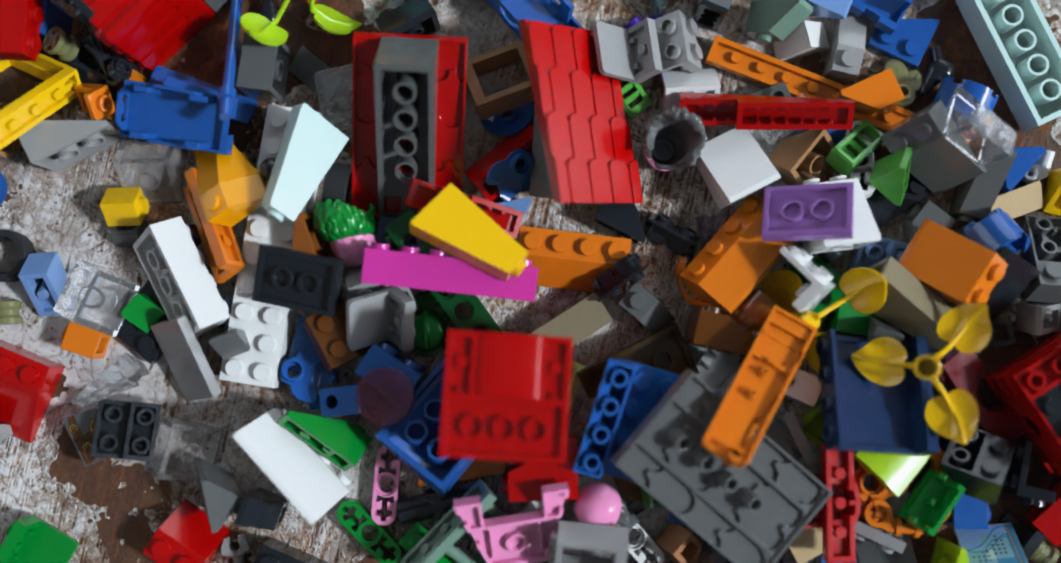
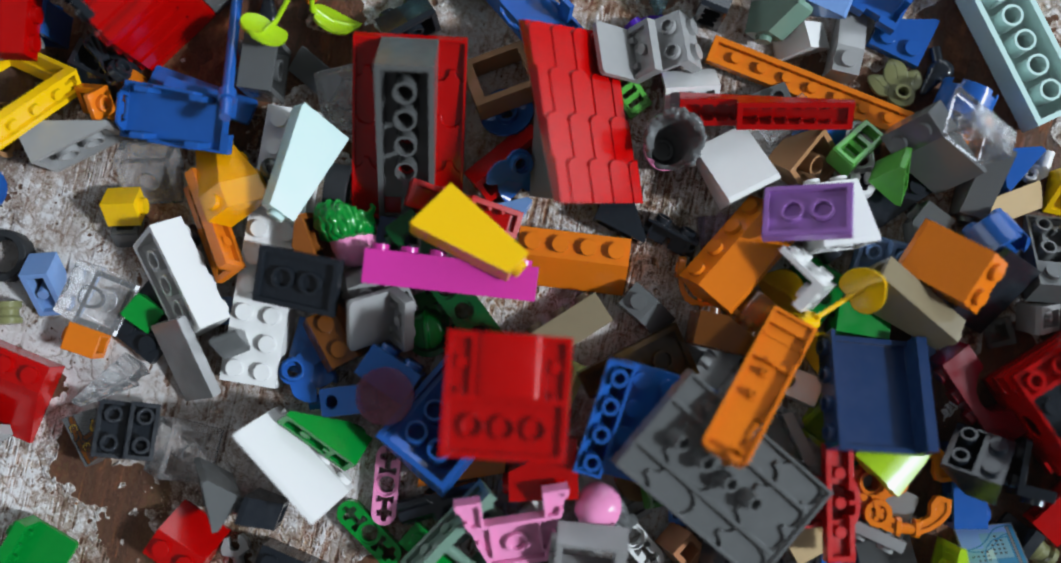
(61, 44): olive wheel -> none
(628, 271): black hinge -> none
(874, 94): orange slope -> none
(880, 329): dark grey slope -> none
(931, 502): green hinge -> none
(953, 413): yellow plant -> none

